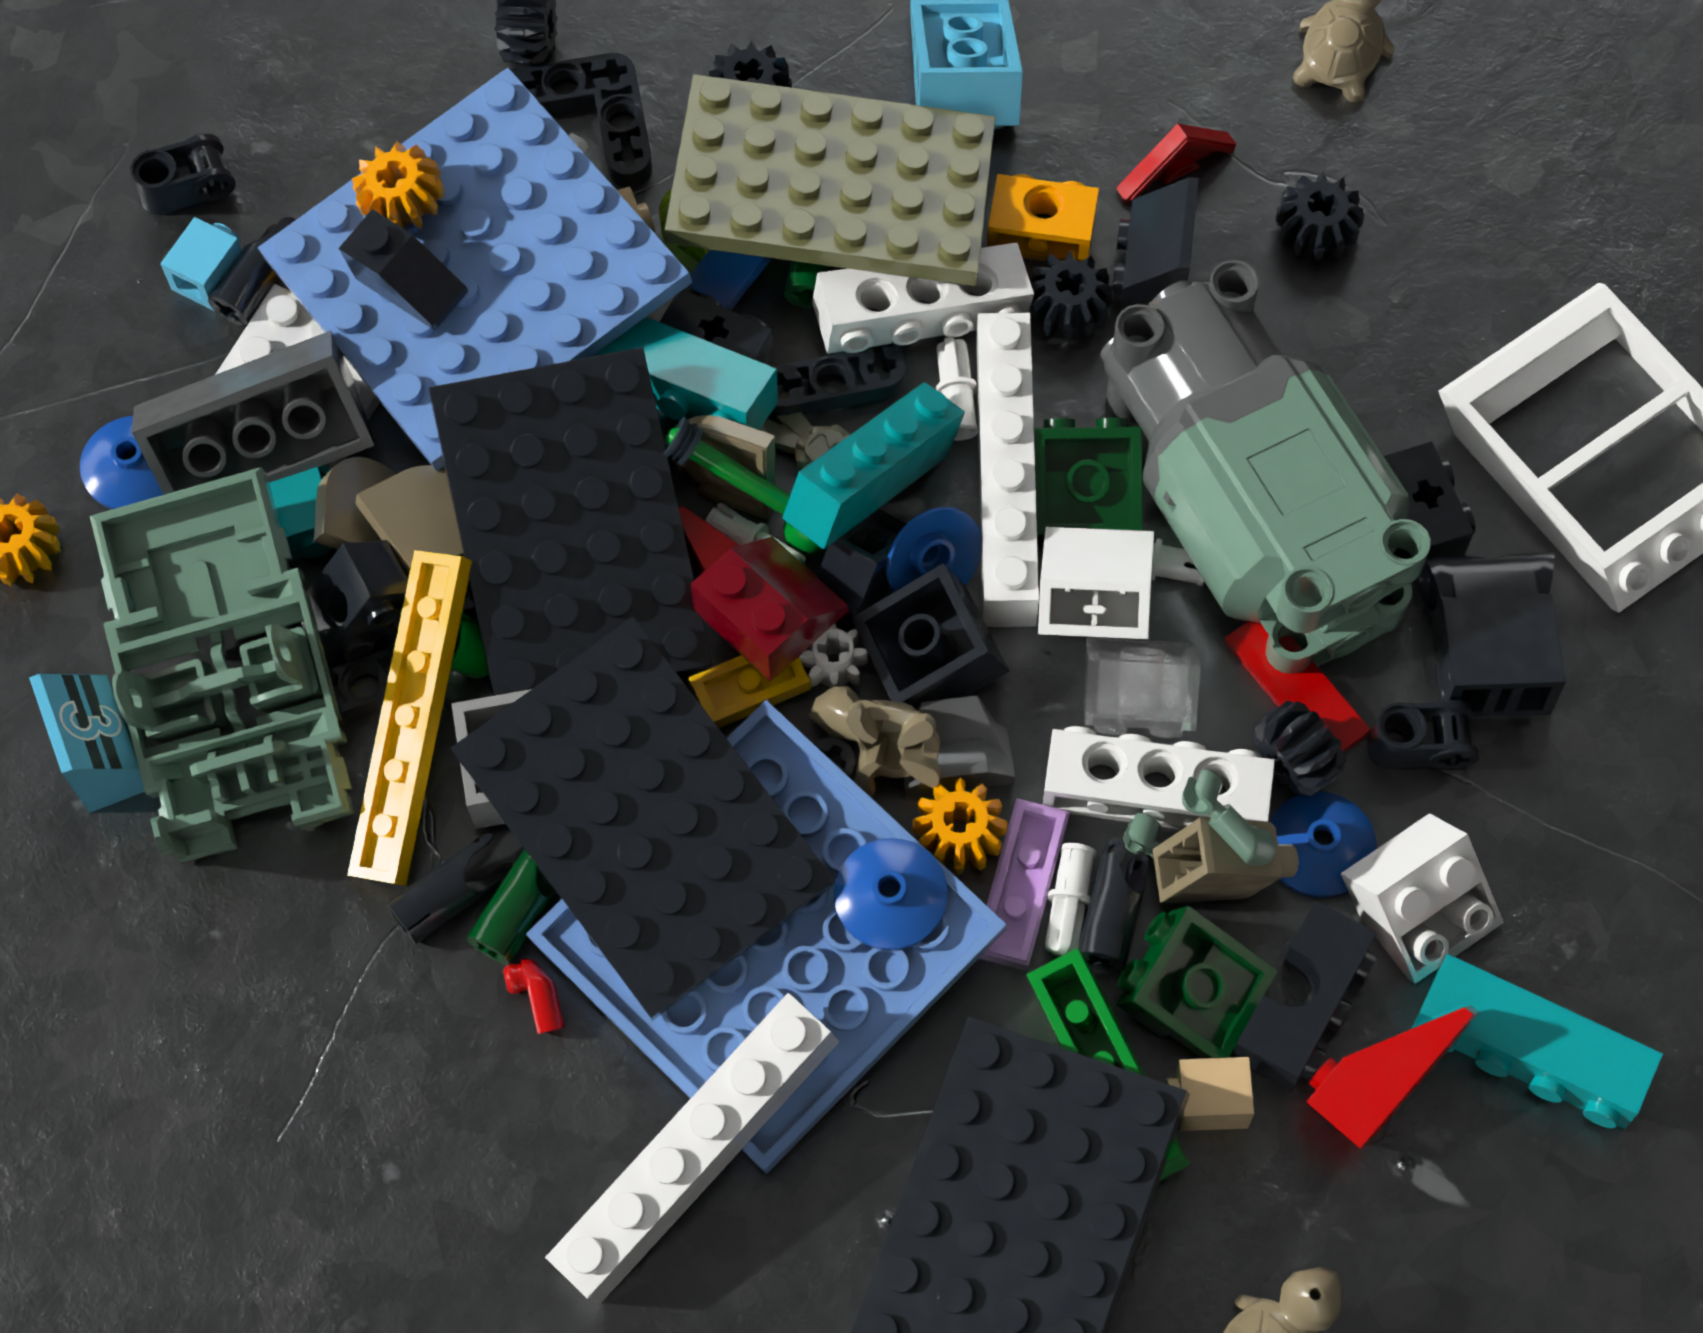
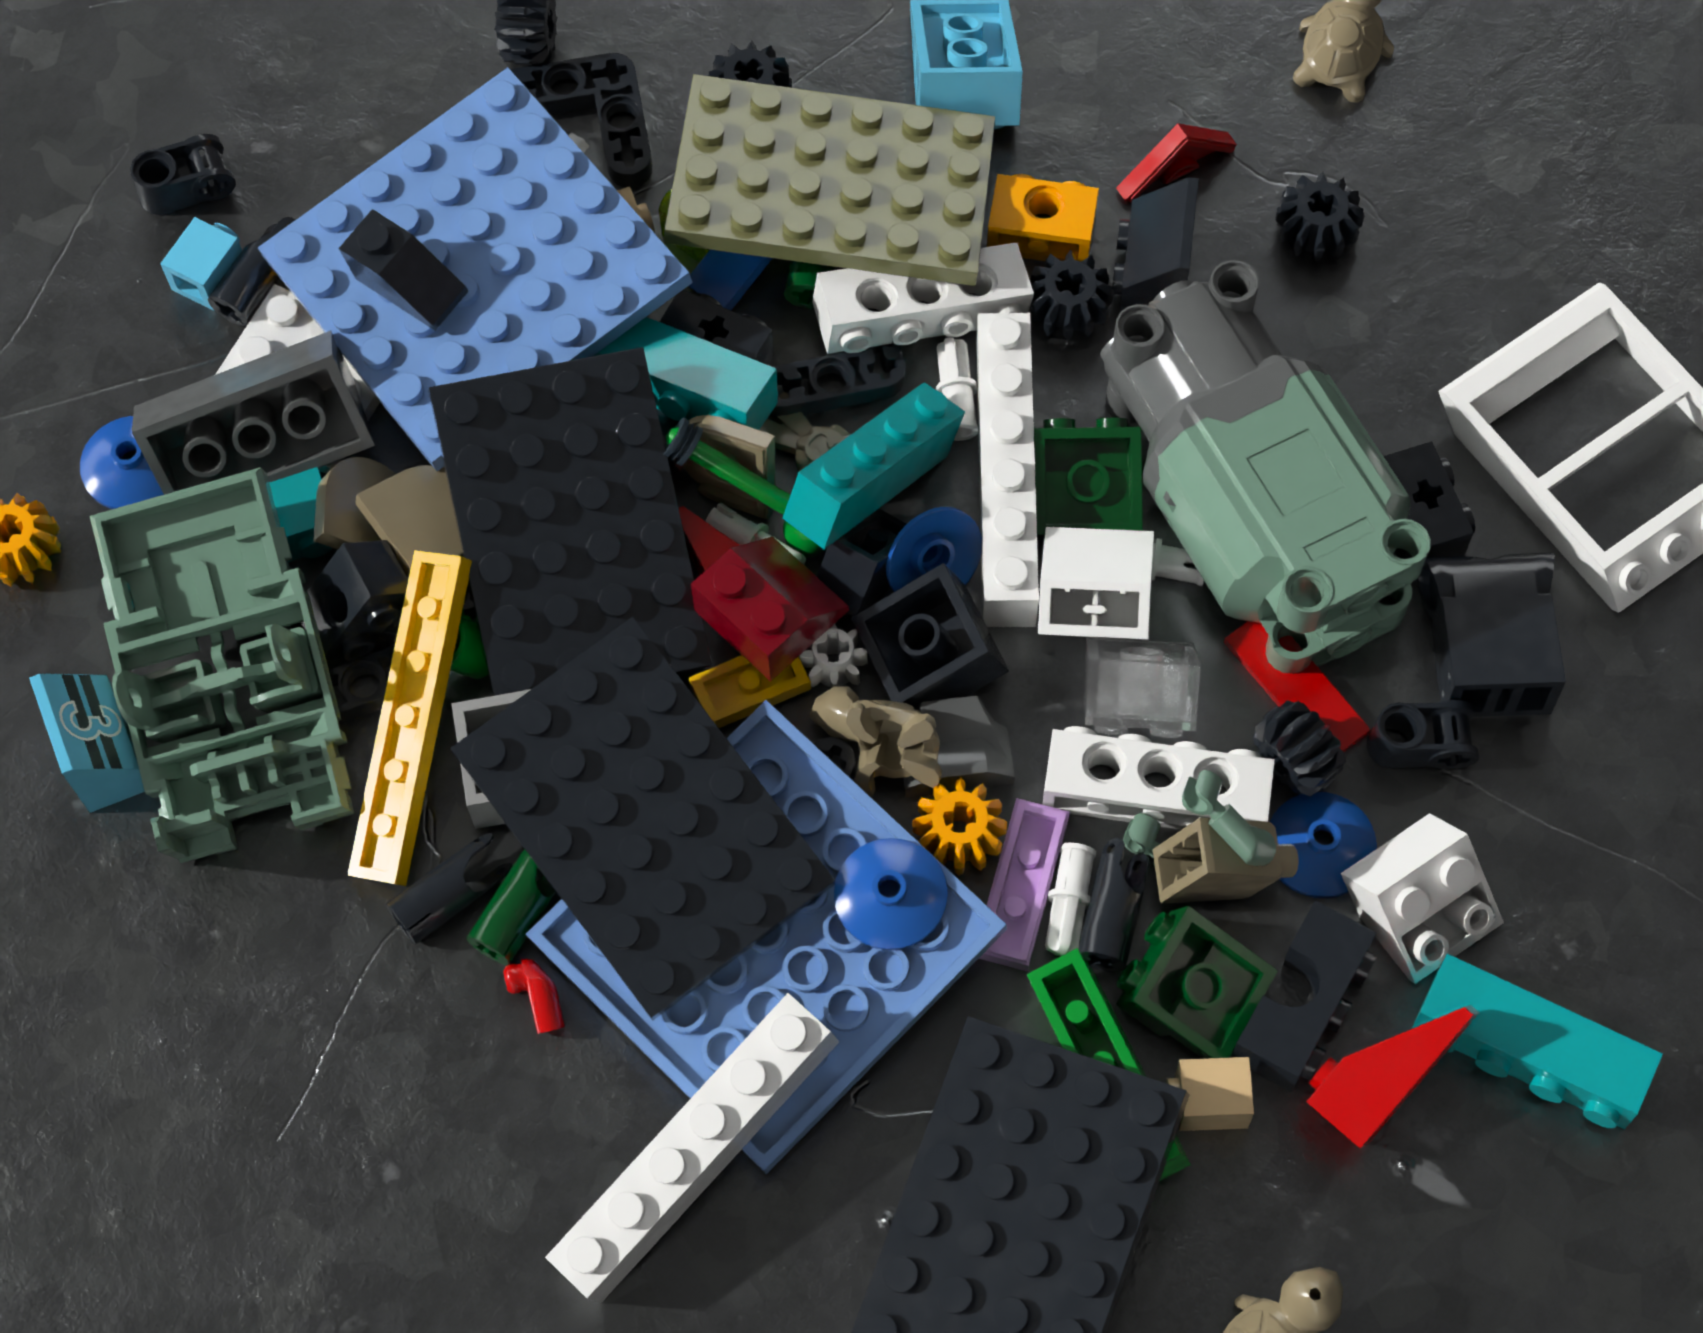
(399, 185): light orange gear -> none

